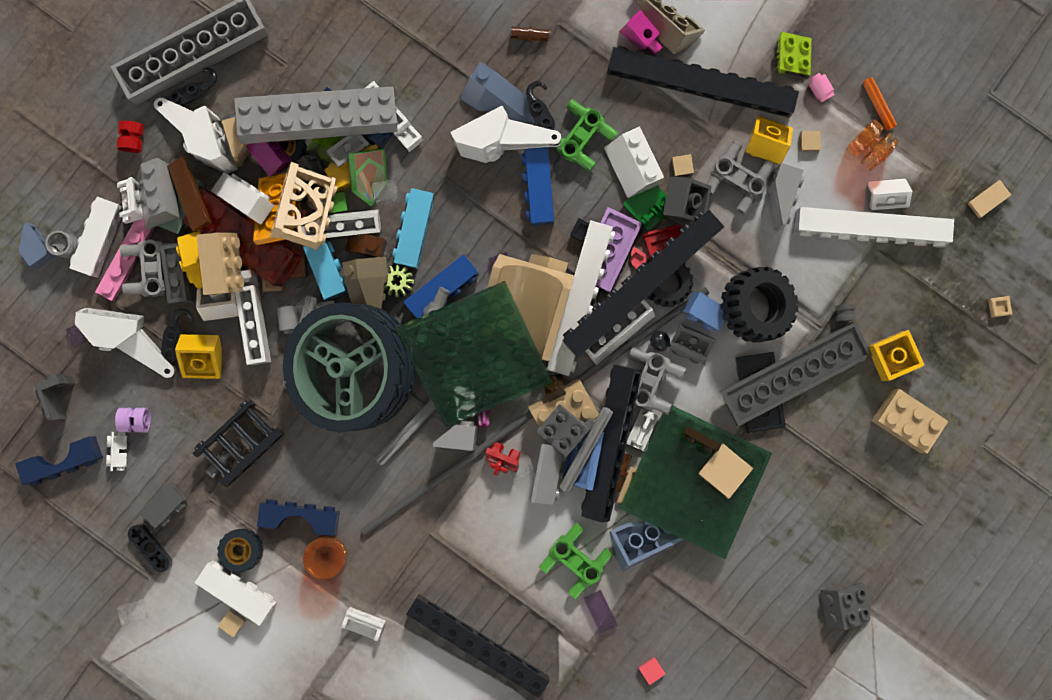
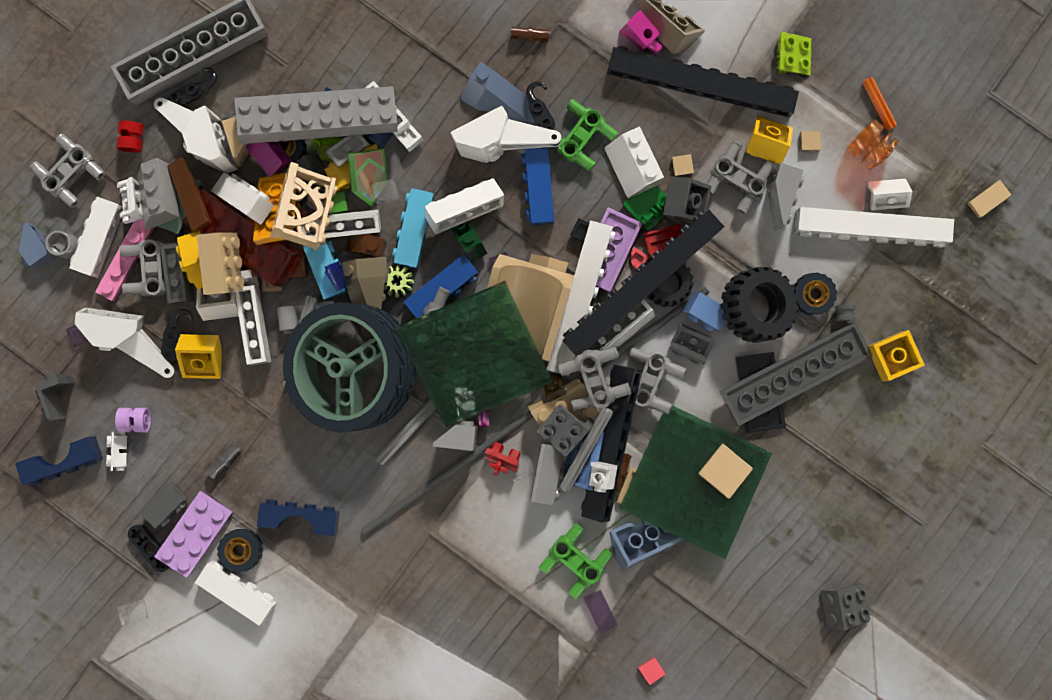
(67, 171): none -> light grey piece
(193, 534): none -> lavender plate
(231, 623): tan tile -> none
(243, 462): black fence -> none
(314, 561): clear orange wheel -> none
(336, 275): none -> clear blue cone
(363, 623): white hinge -> none
(464, 206): none -> white brick
(469, 241): none -> dark green slope
(478, 646): black brick -> none
(595, 378): none -> light grey piece
(602, 476): none -> white brick
(642, 429): white hinge -> none
(660, 341): black piece -> none
(706, 443): dark brown plate -> none
(821, 87): bright pink brick -> none
(825, 289): none -> black wheel
(909, 421): tan brick -> none
(1000, 306): tan tile -> none

